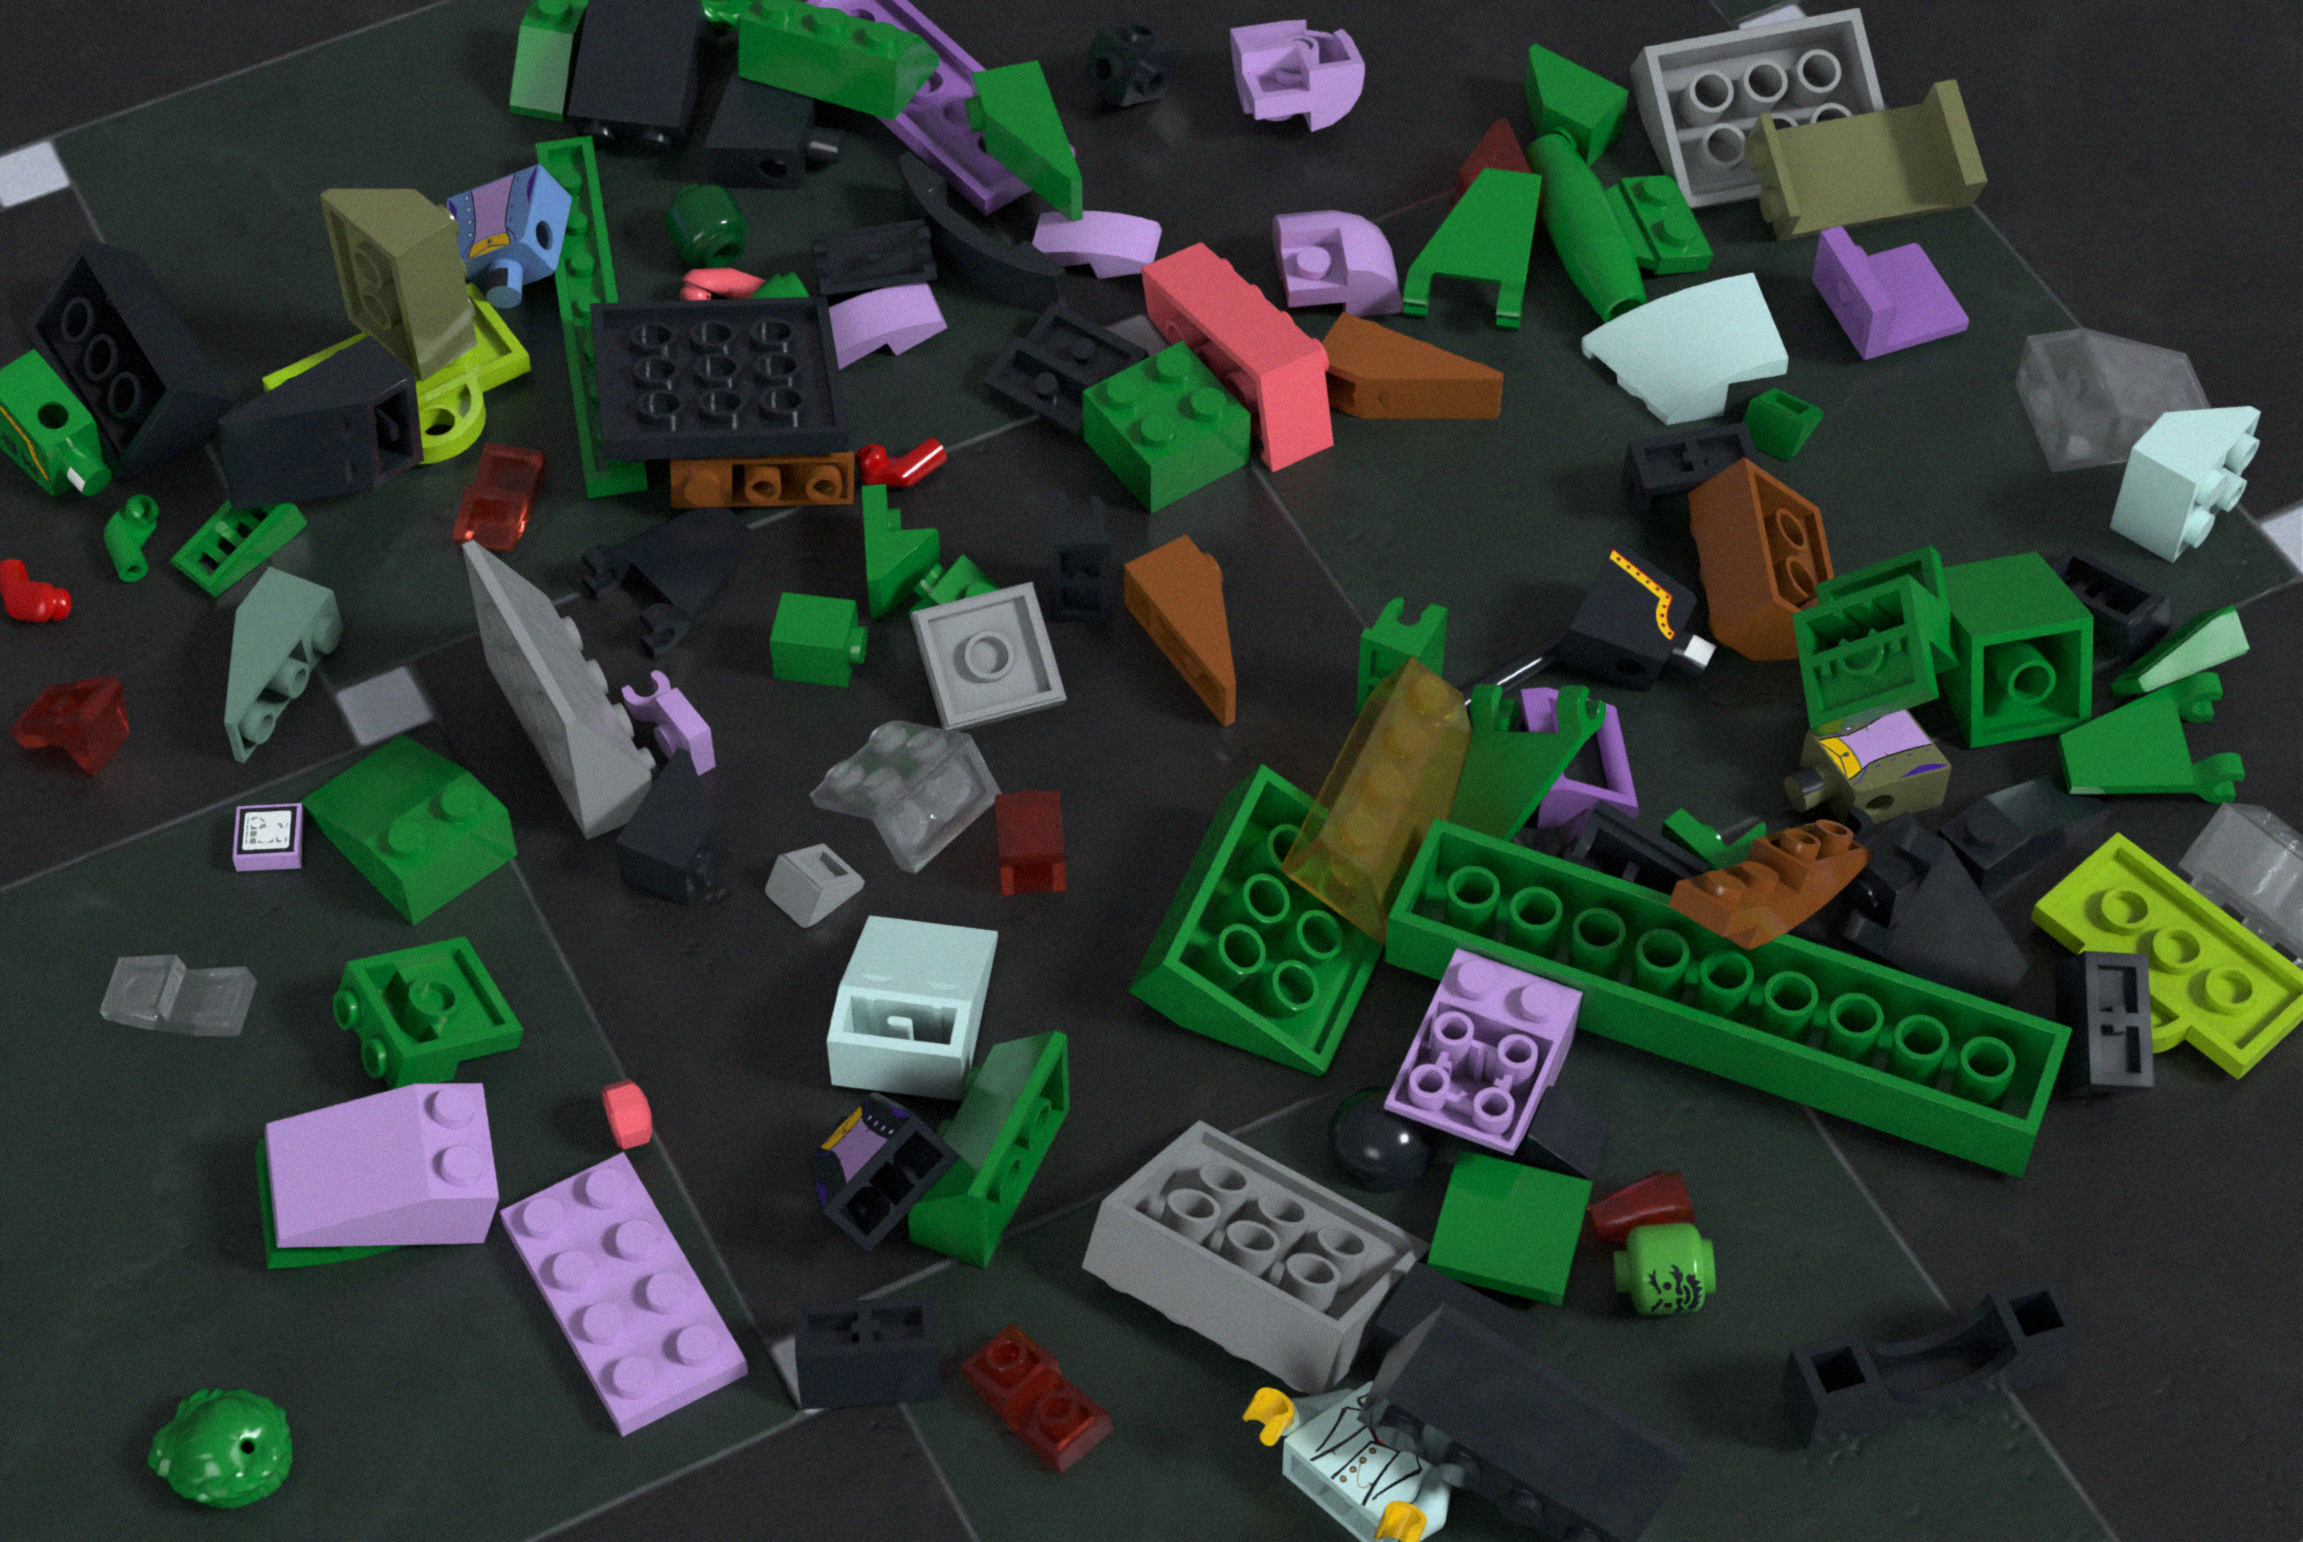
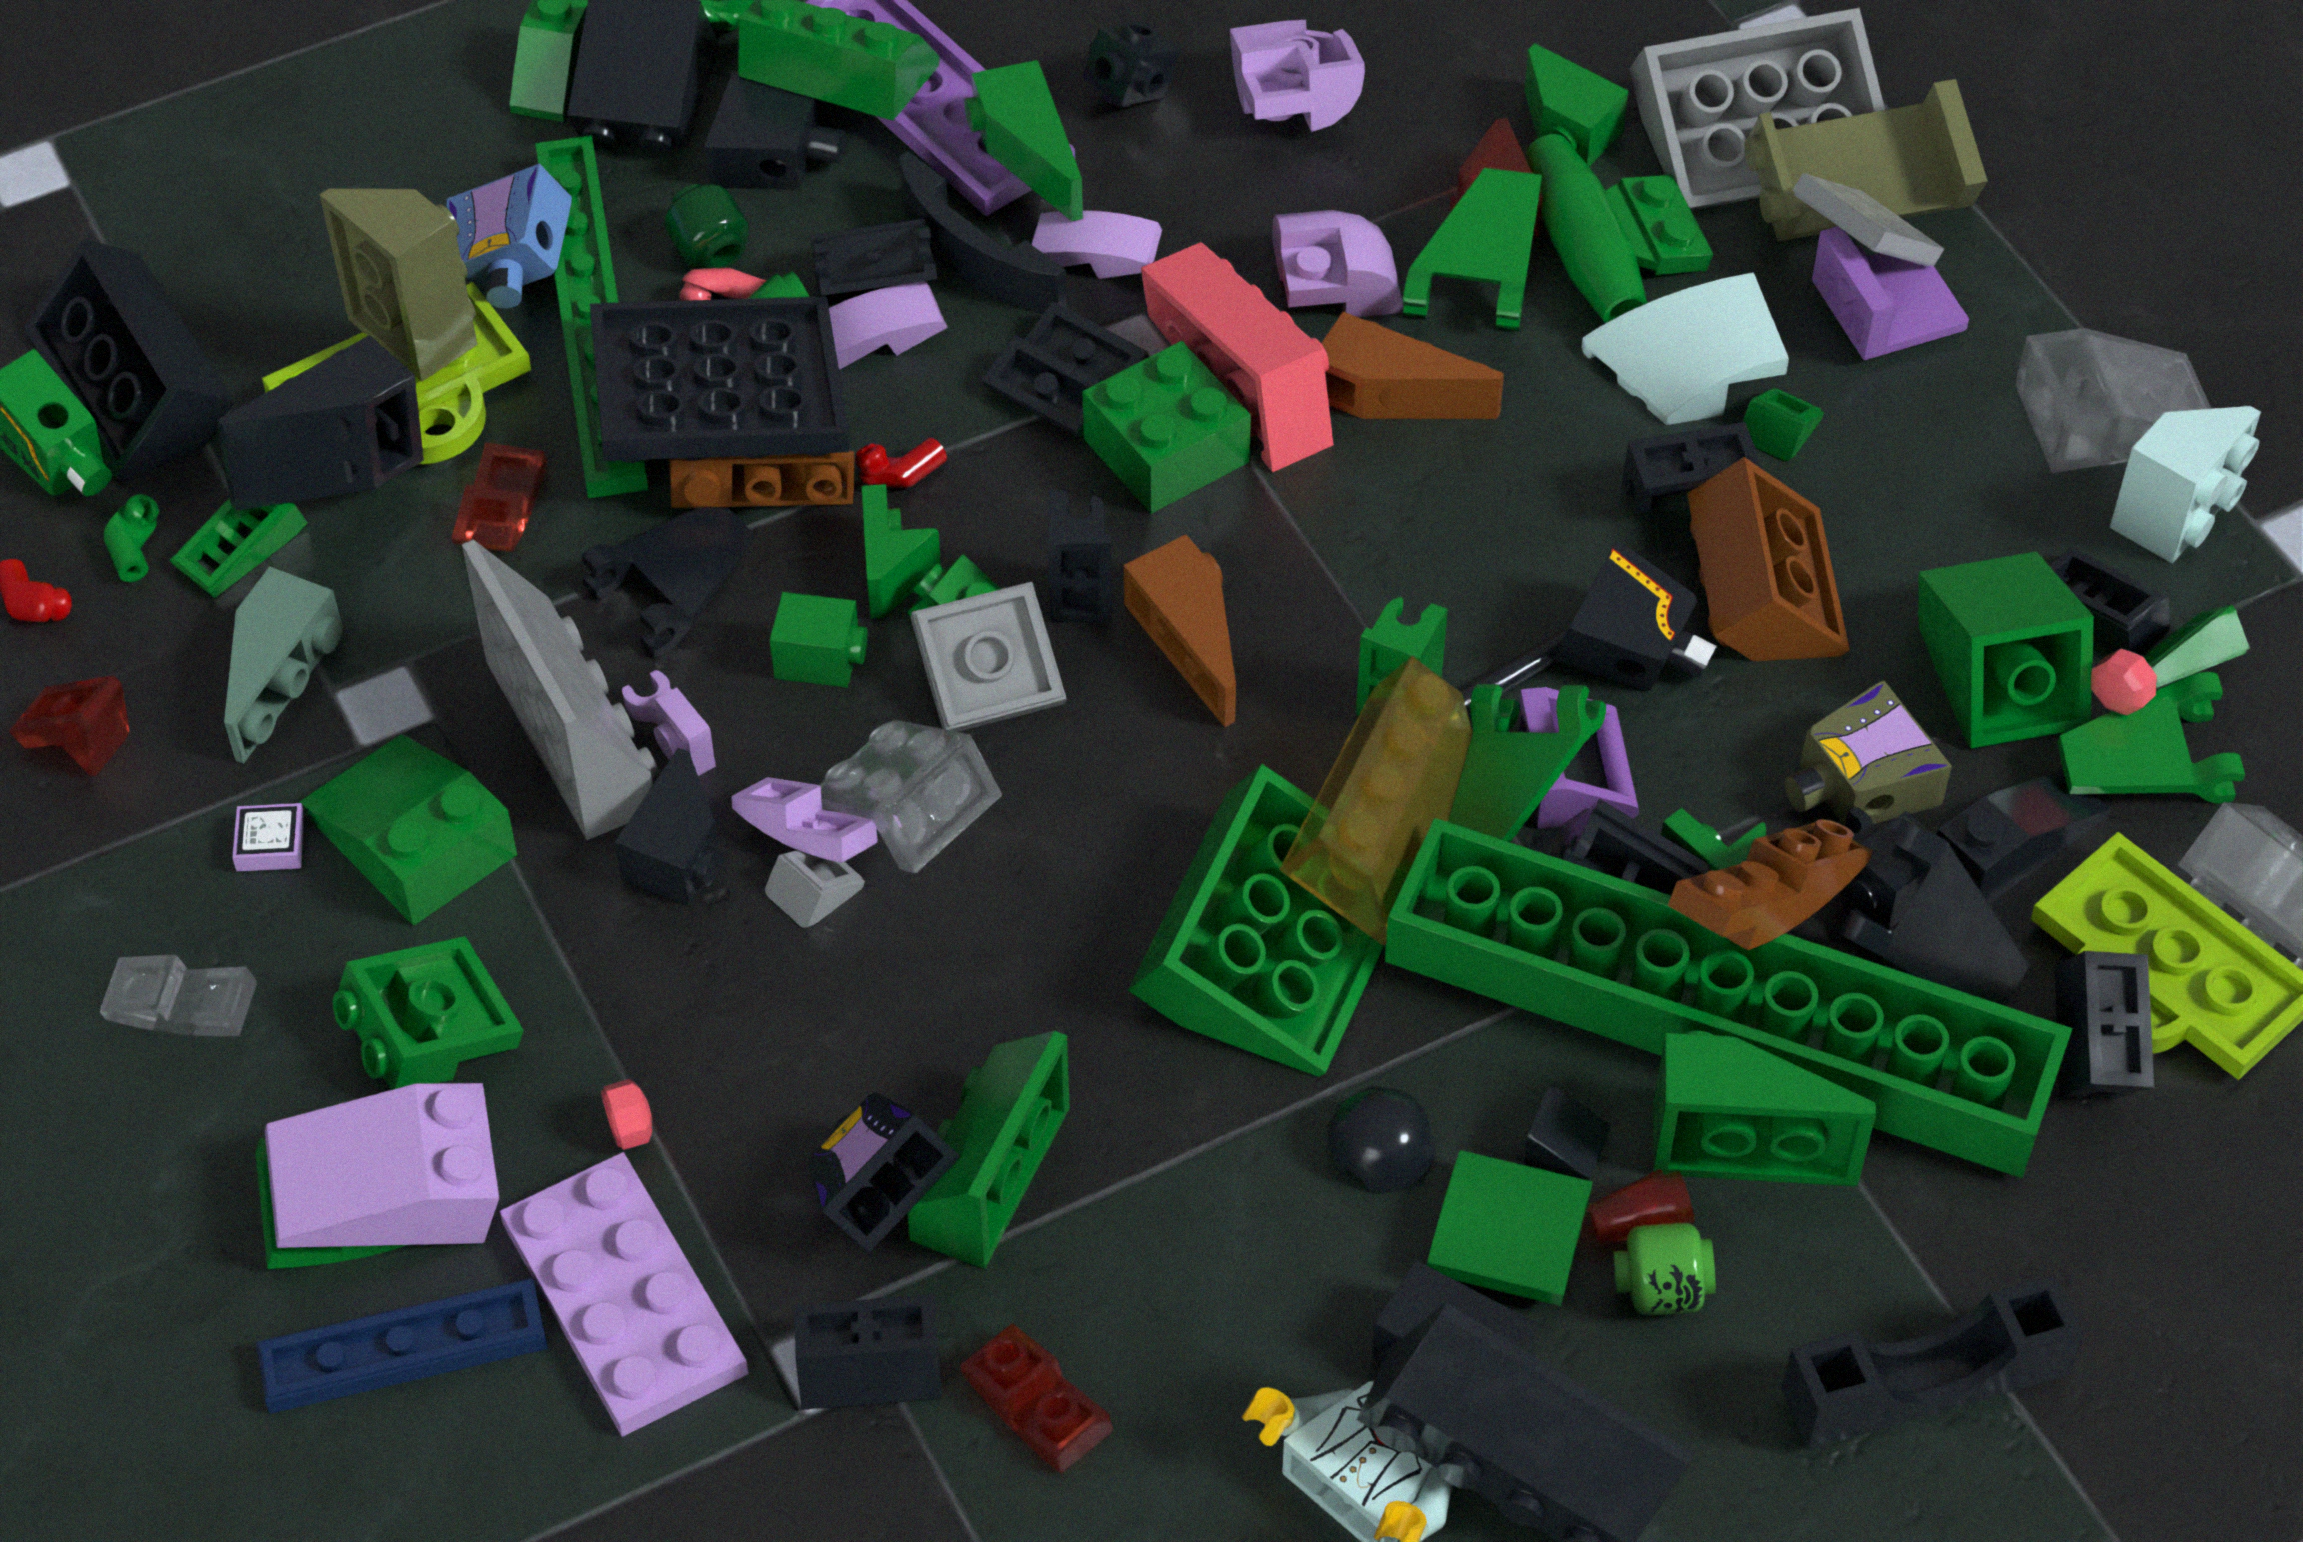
(204, 1452): green hair -> none
(400, 1345): none -> dark blue tile
(795, 817): none -> lavender slope
(910, 1008): light aqua slope -> none
(1030, 842): clear red brick -> none
(1252, 1257): light grey slope -> none
(1486, 1052): lavender slope -> none
(1753, 1116): none -> green slope
(1867, 220): none -> light grey tile
(1875, 641): green bracket -> none
(2123, 682): none -> coral tile

